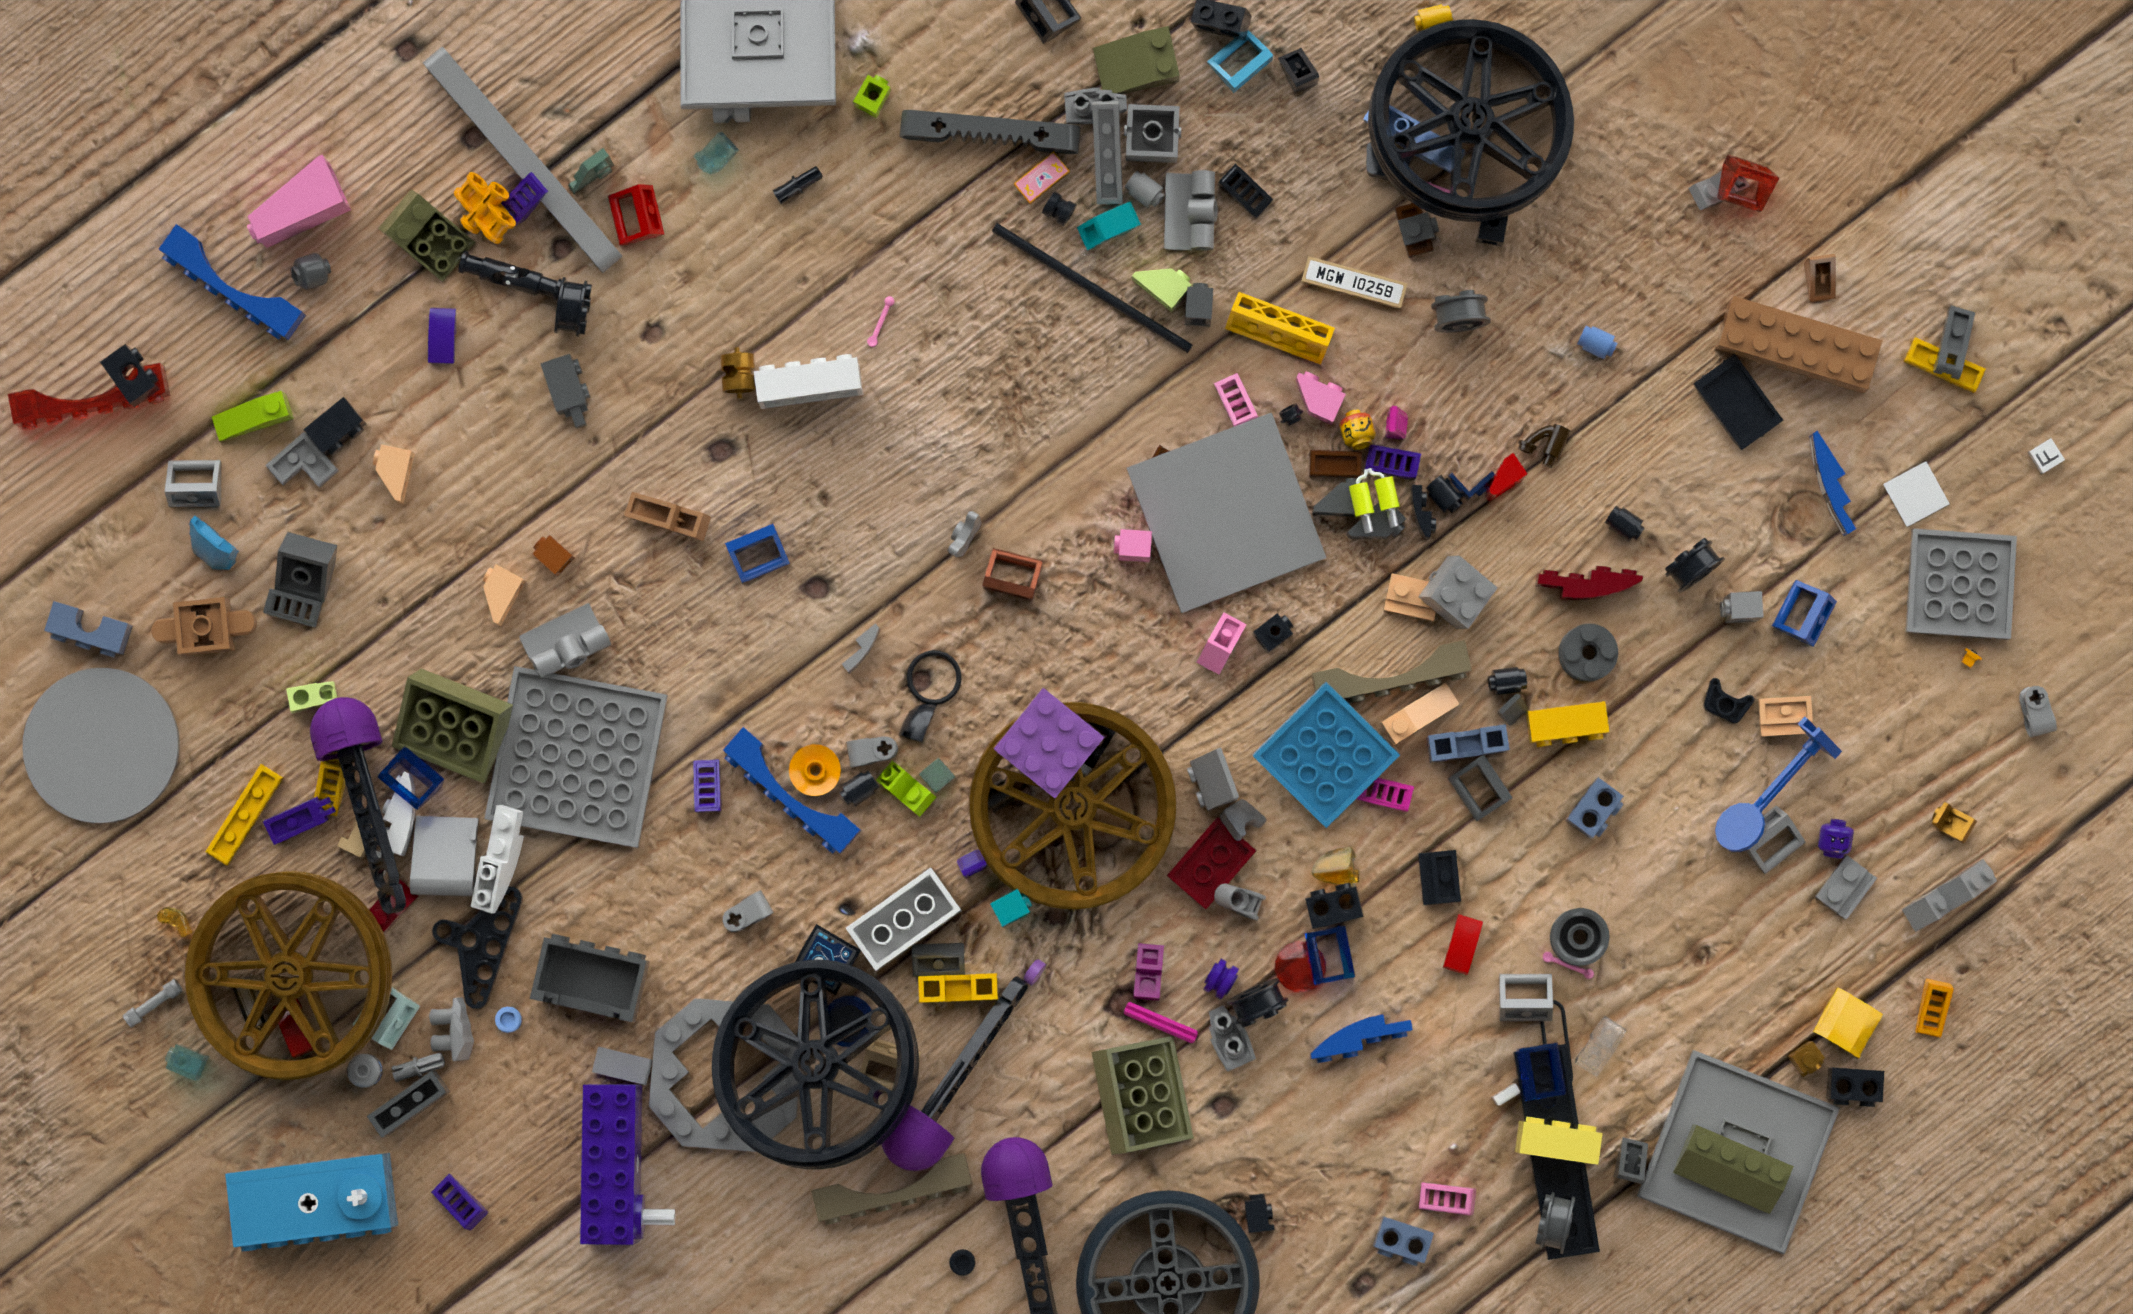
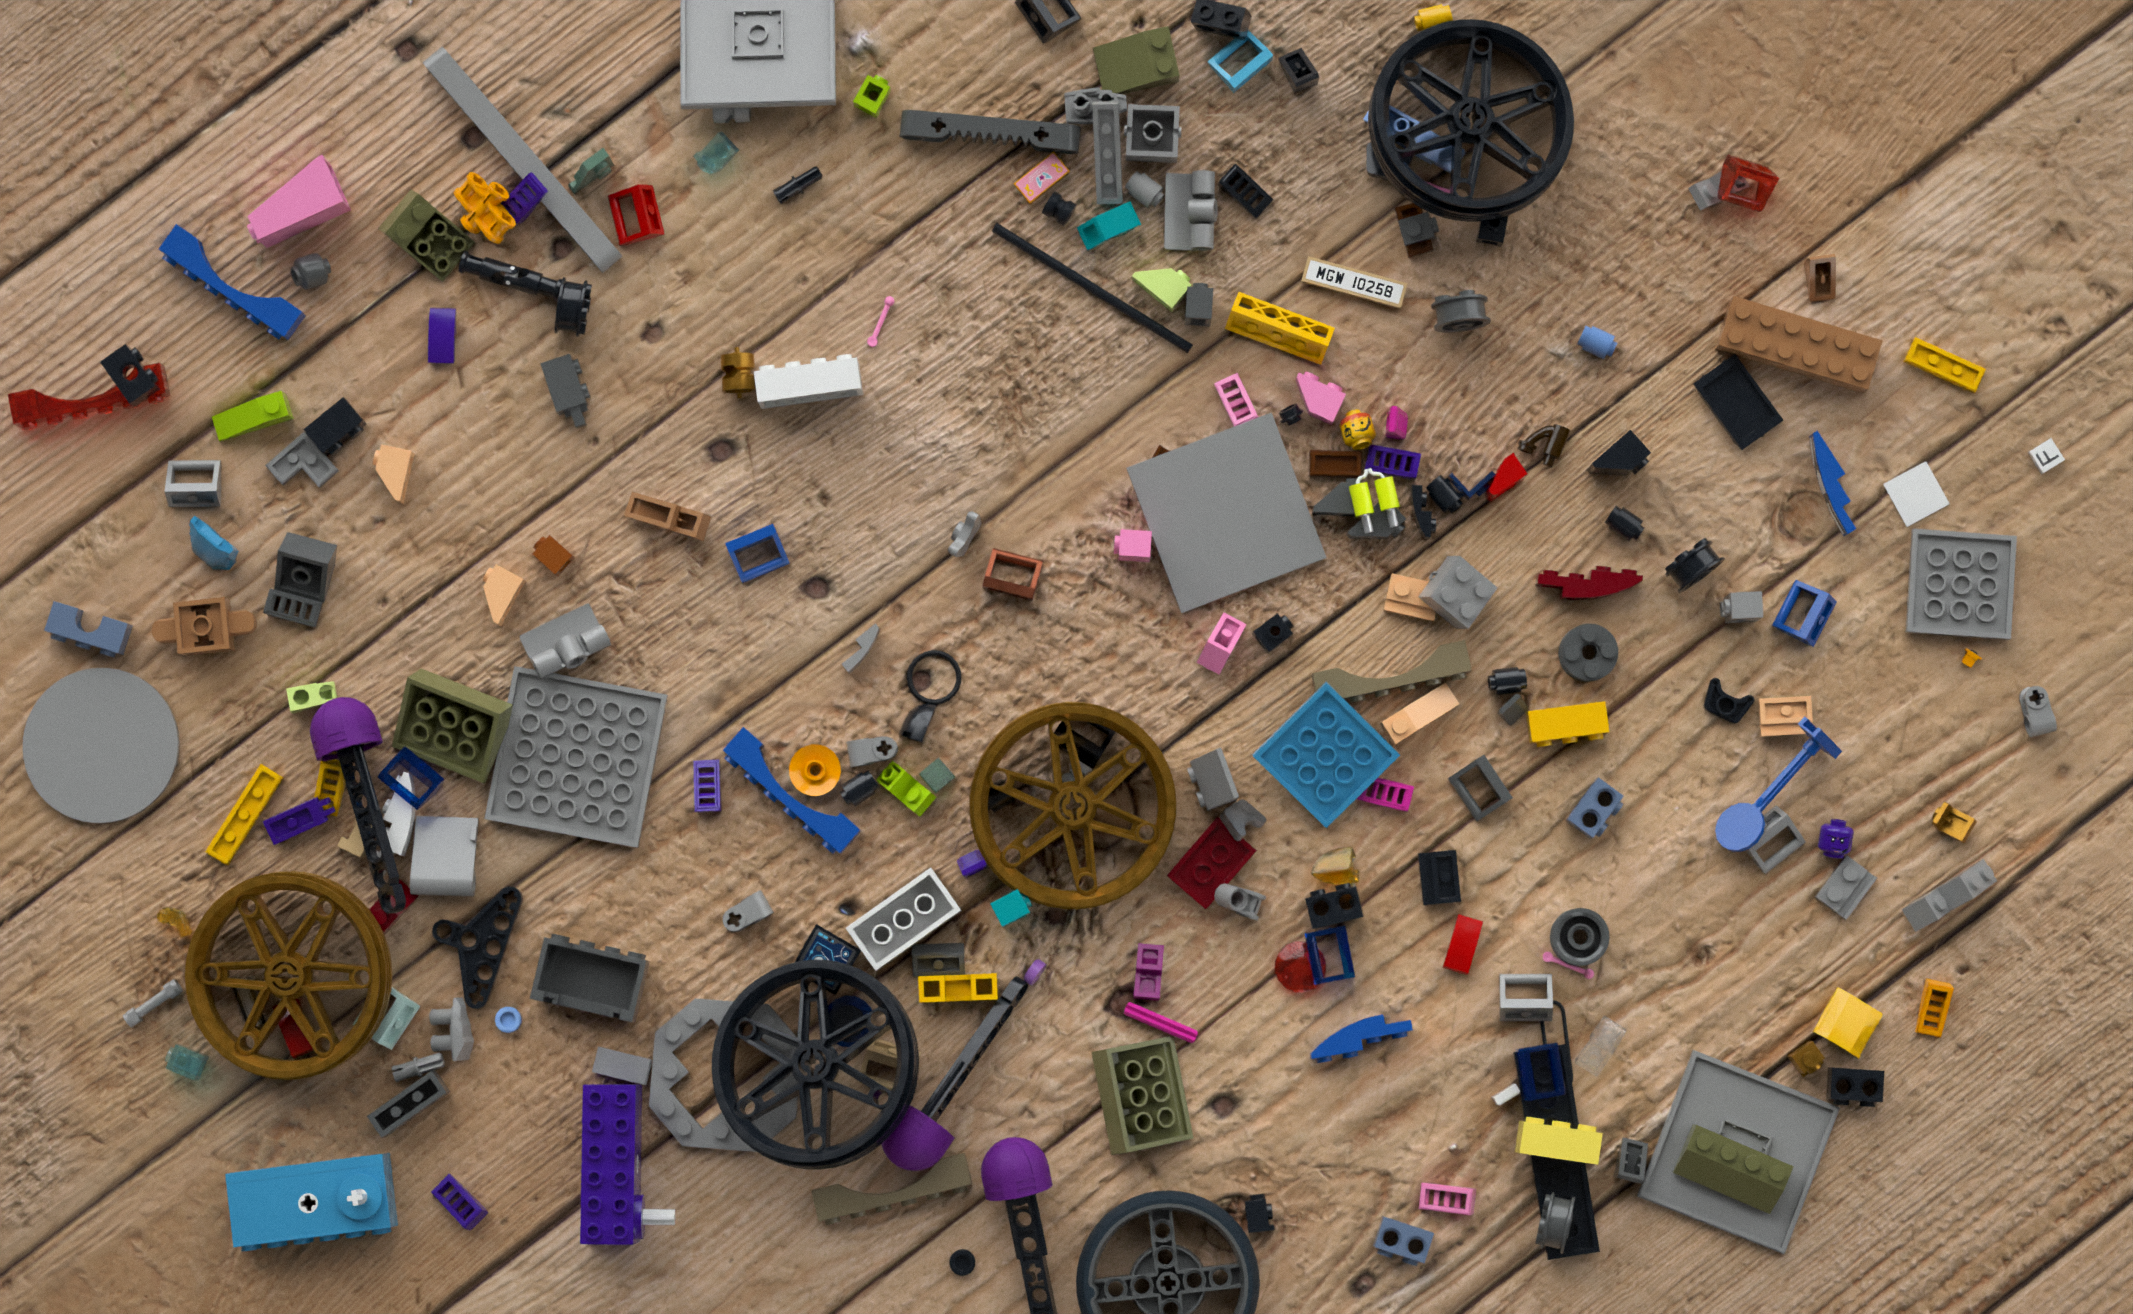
(365, 1070): light grey head -> none
(499, 864): white slope -> none
(1048, 743): medium lavender plate -> none
(1221, 979): dark purple wheel -> none
(1229, 1039): light grey connector -> none
(1258, 1001): black wheel -> none
(1467, 743): sand blue arch -> none
(1622, 457): none -> black slope
(1954, 341): dark grey plate -> none

